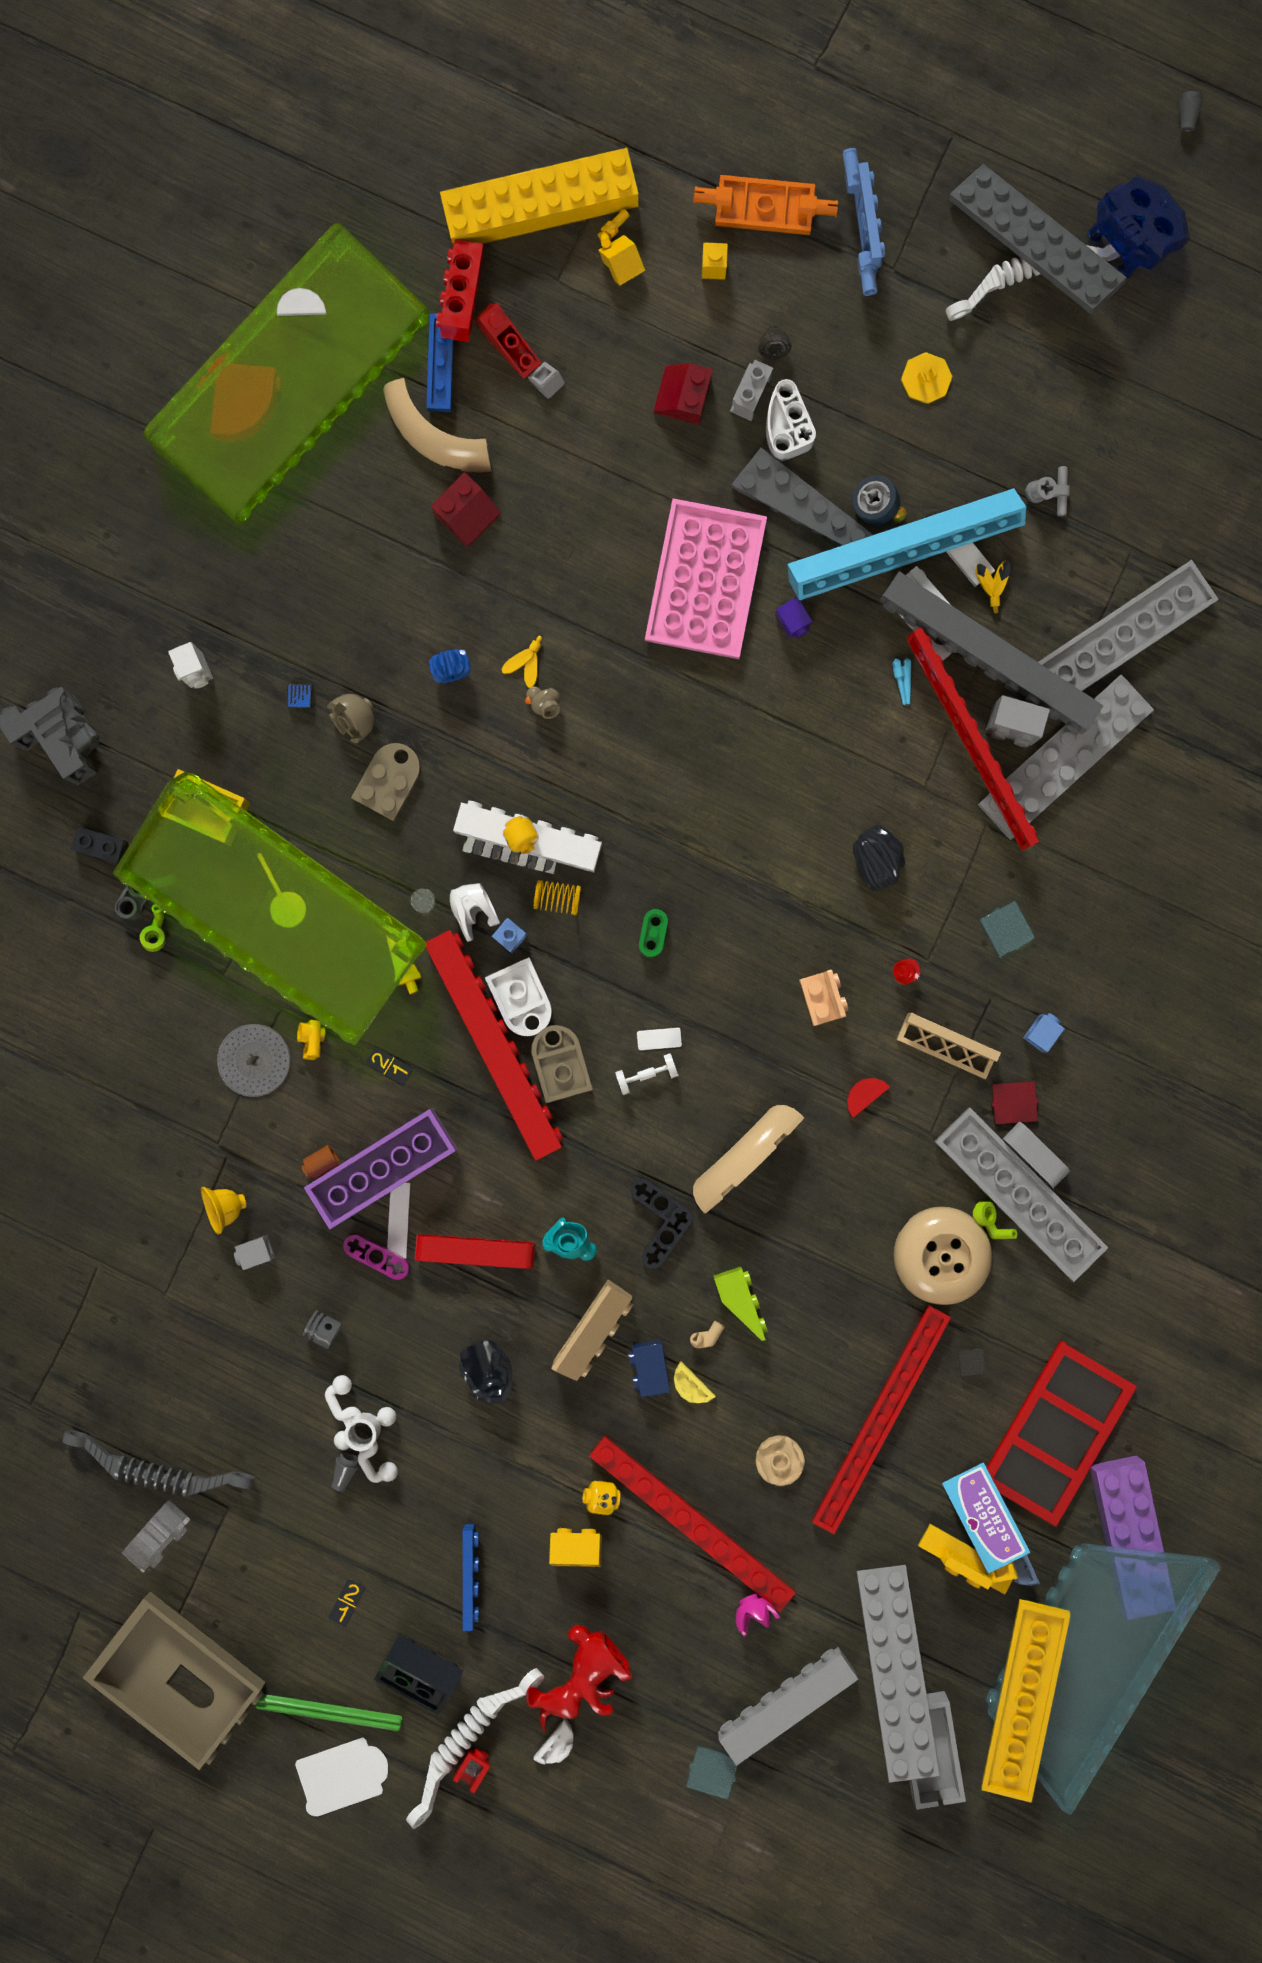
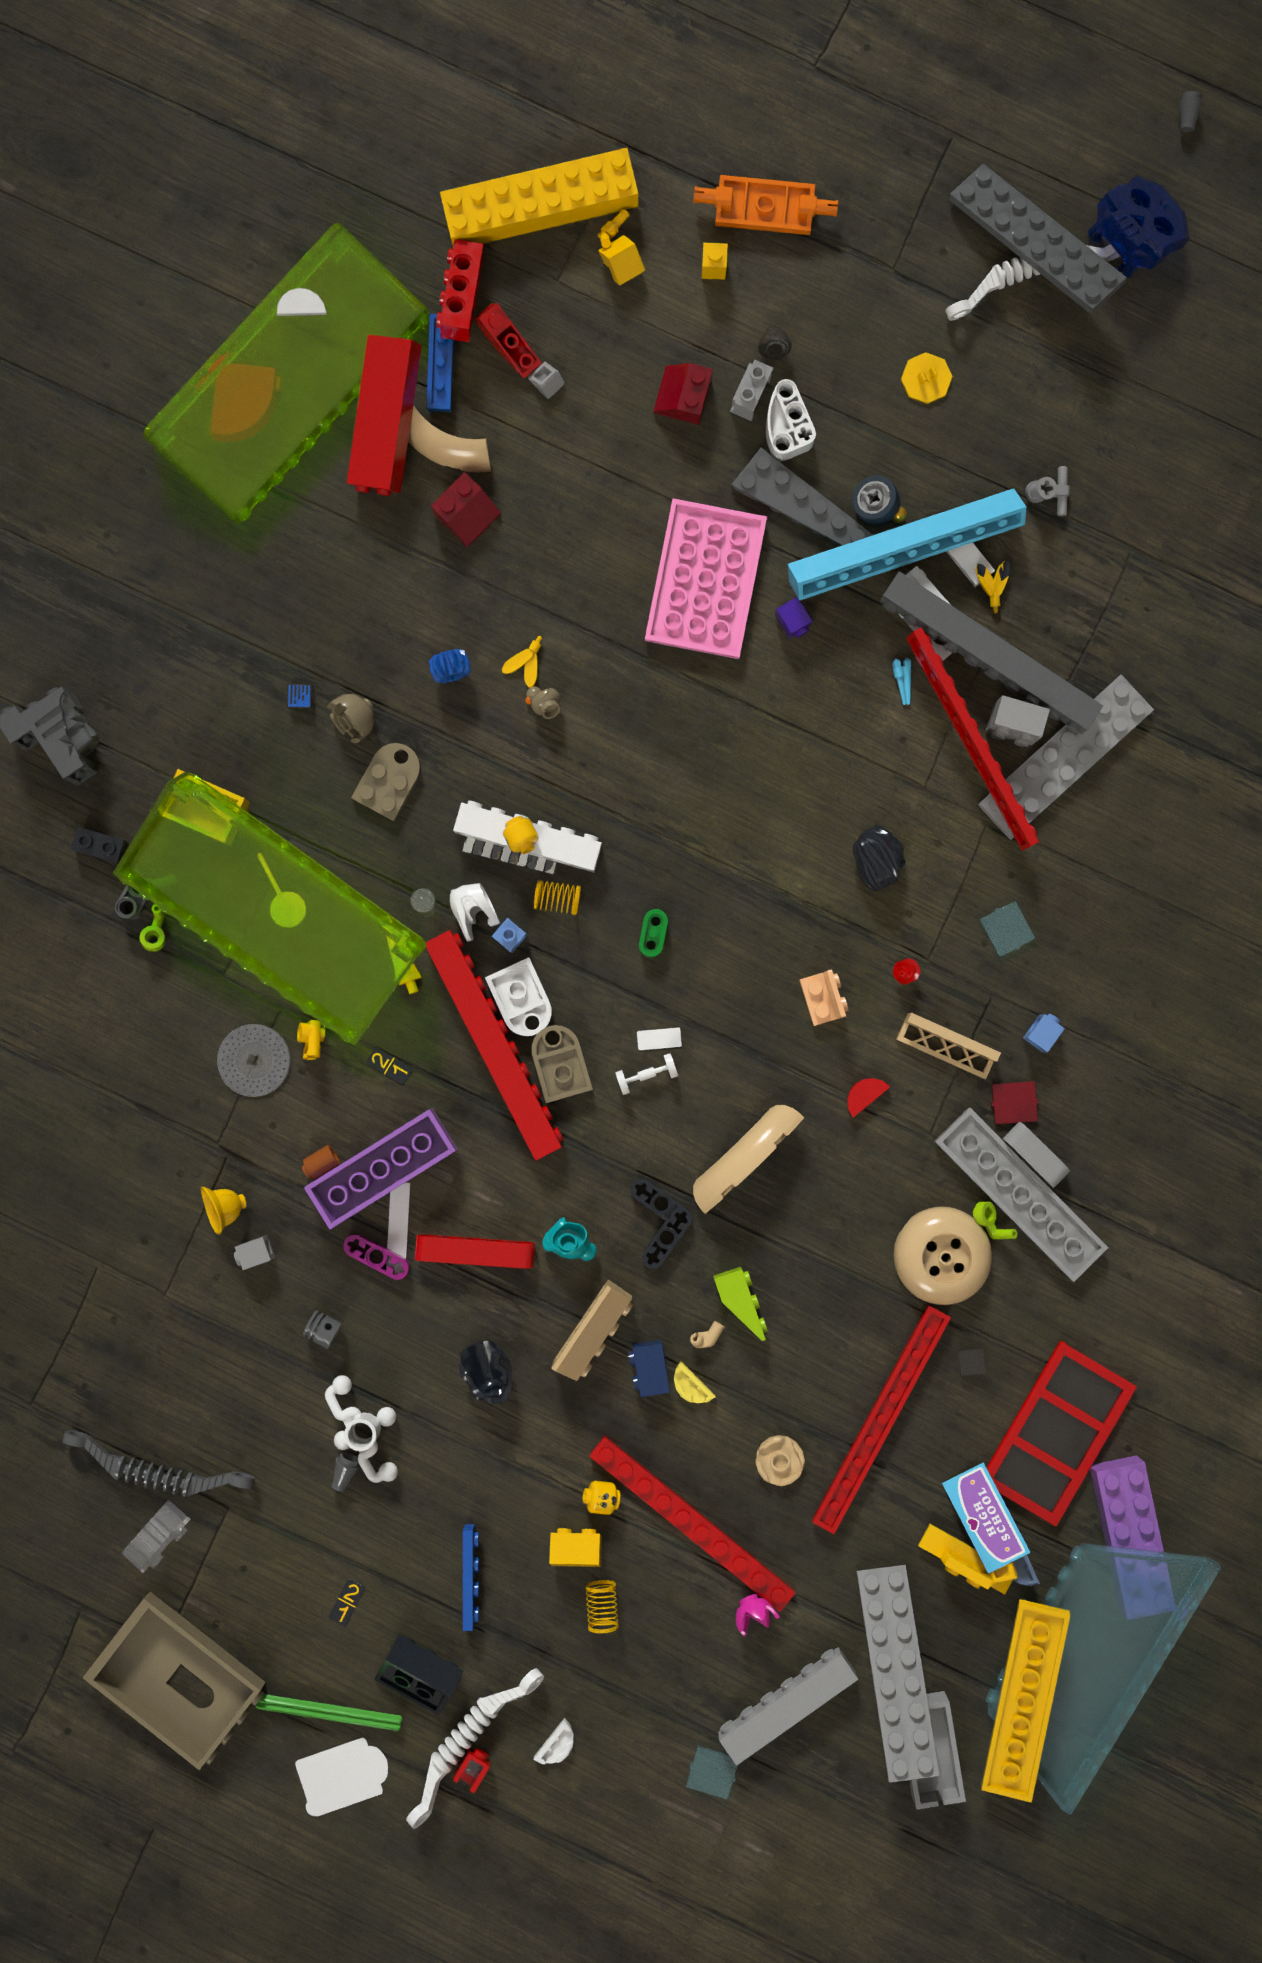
(190, 665): white brick -> none
(384, 414): none -> red brick
(592, 1664): red animal -> none
(606, 1621): none -> yellow piece
(860, 183): medium blue plate -> none
(1132, 627): light grey plate -> none

